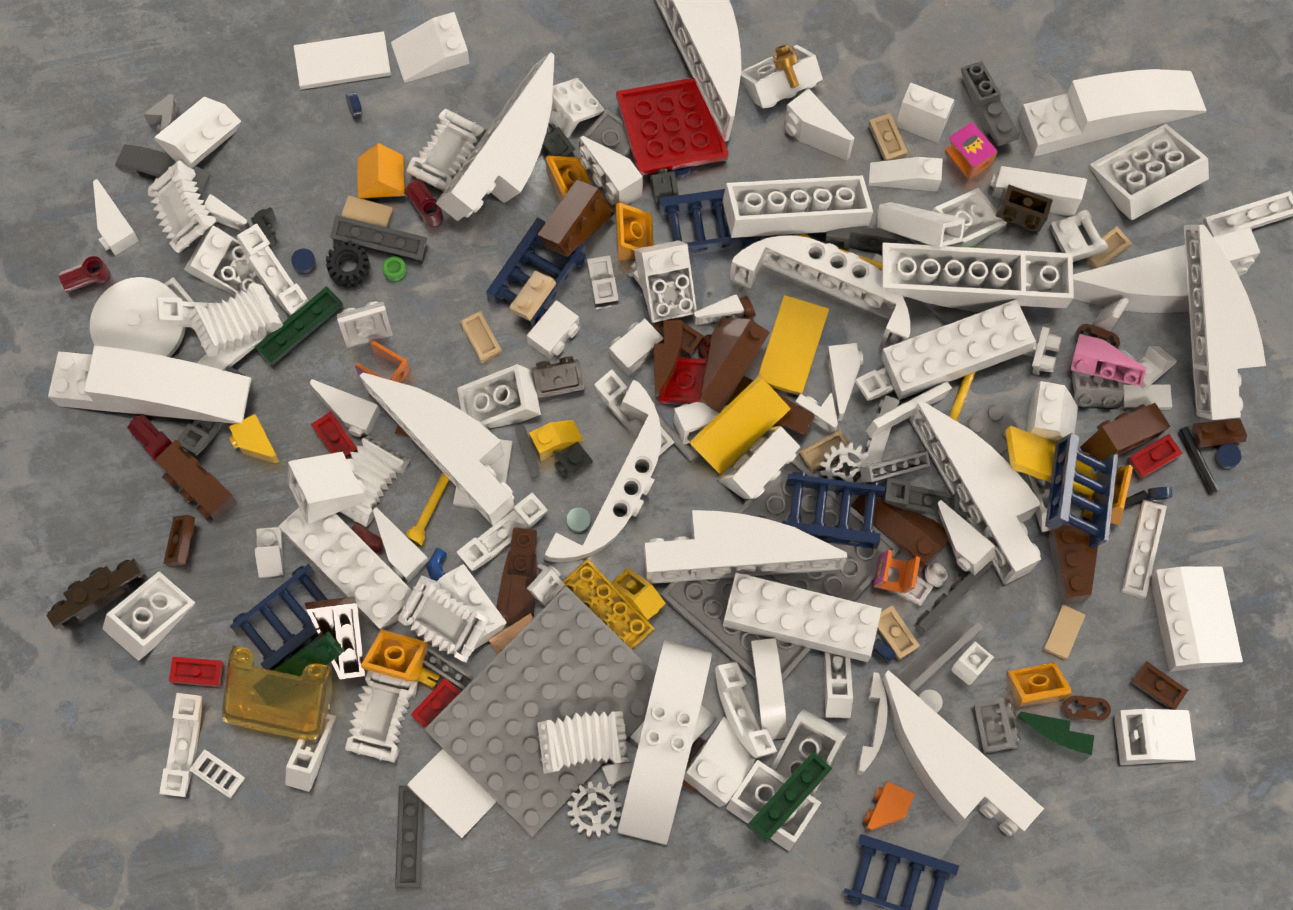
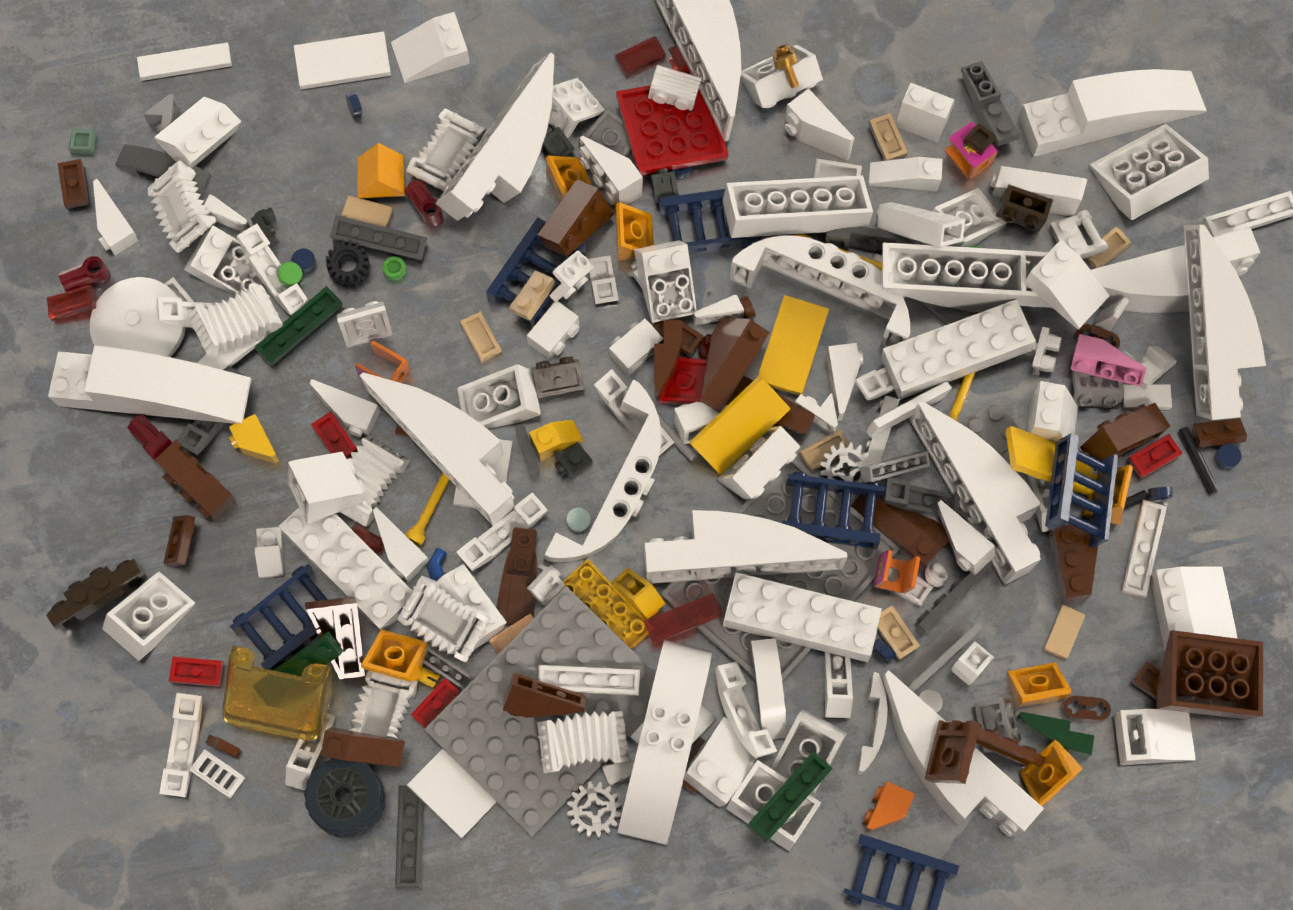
(71, 302): none -> clear red tile
(73, 183): none -> reddish brown plate
(82, 141): none -> sand green tile
(184, 61): none -> white tile
(224, 746): none -> reddish brown tile
(289, 274): none -> bright green tile
(356, 813): none -> wheel
(362, 747): none -> reddish brown slope
(536, 698): none -> reddish brown slope
(571, 274): none -> white bracket
(592, 679): none -> white tile
(640, 55): none -> clear red tile
(674, 88): none -> white brick
(677, 61): none -> clear red plate
(683, 618): none -> clear red plate
(829, 168): none -> white tile
(955, 746): none -> reddish brown bracket
(979, 139): none -> dark brown tile
(1056, 772): none -> light orange slope
(1067, 284): none -> white slope
(1211, 676): none -> reddish brown slope

